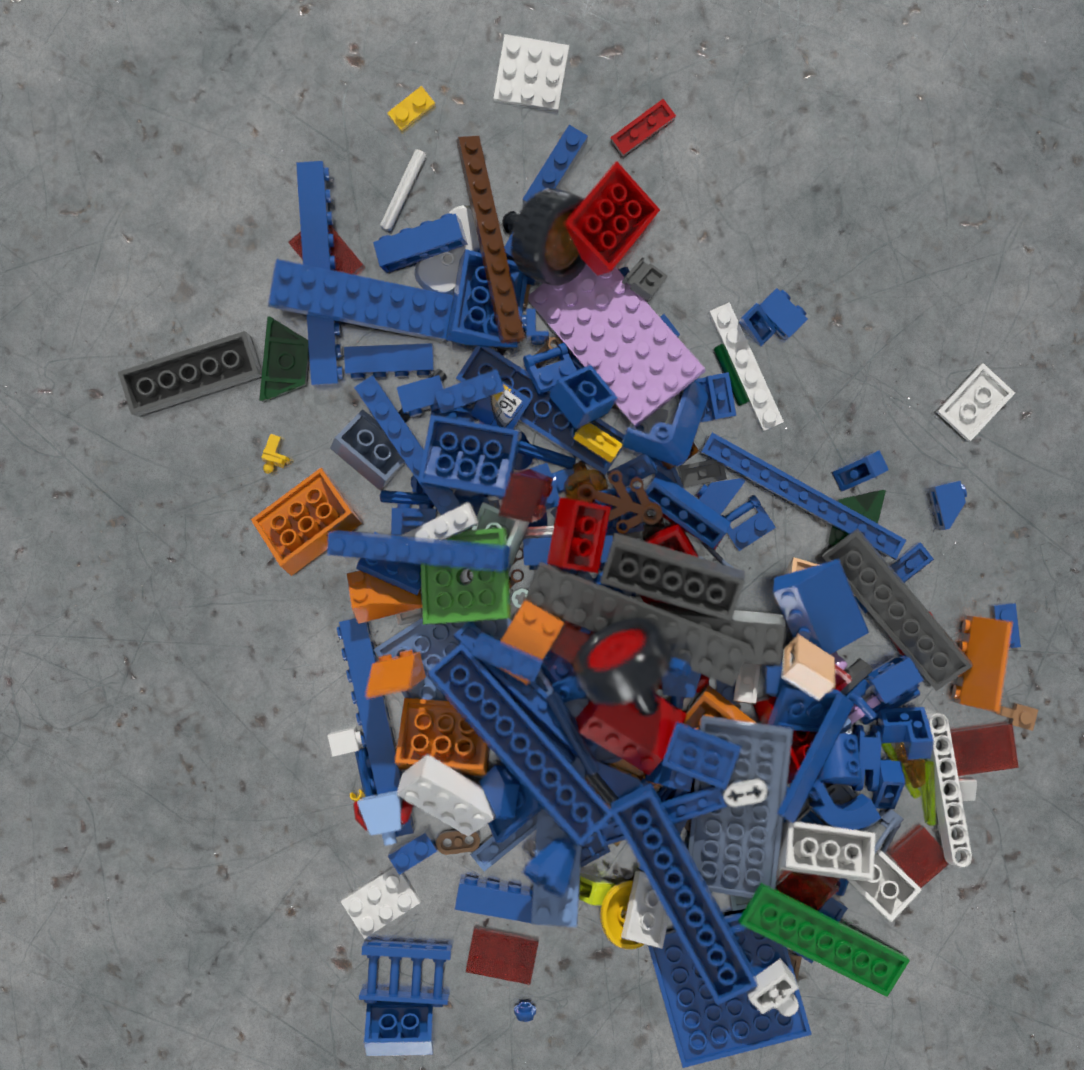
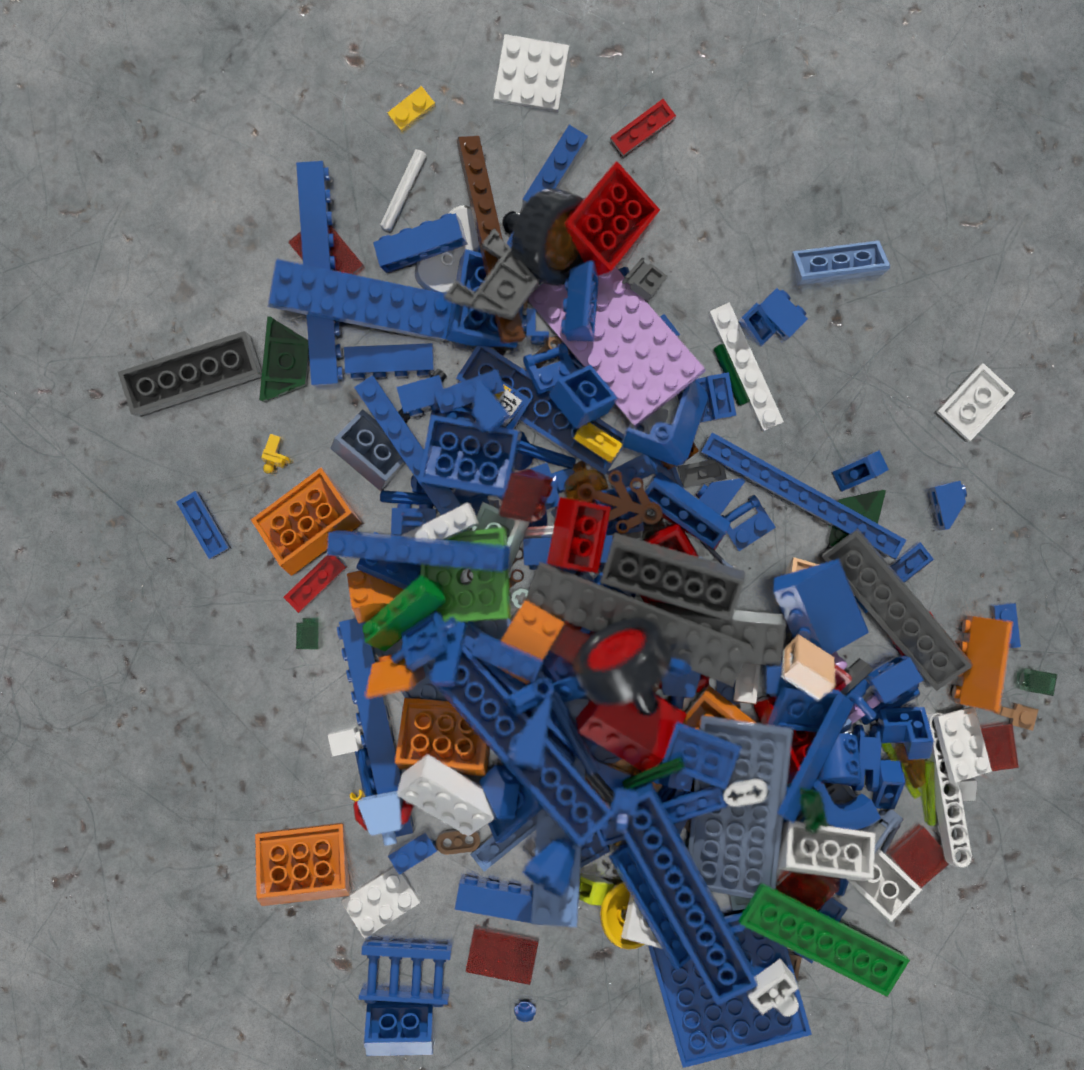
(202, 525): none -> blue plate
(301, 865): none -> orange slope
(308, 634): none -> clear green brick
(314, 582): none -> red plate
(403, 612): none -> green brick
(424, 640): none -> blue plate
(447, 662): none -> blue tile
(487, 409): none -> blue slope
(503, 289): none -> dark grey wing
(530, 696): none -> blue piece
(530, 743): none -> blue slope
(581, 303): none -> blue slope
(625, 804): none -> blue plate
(649, 905): none -> blue tile
(653, 774): none -> dark green axle
(813, 810): none -> dark green hinge
(840, 262): none -> medium blue slope
(962, 744): none -> white plate
(1038, 681): none -> clear green brick

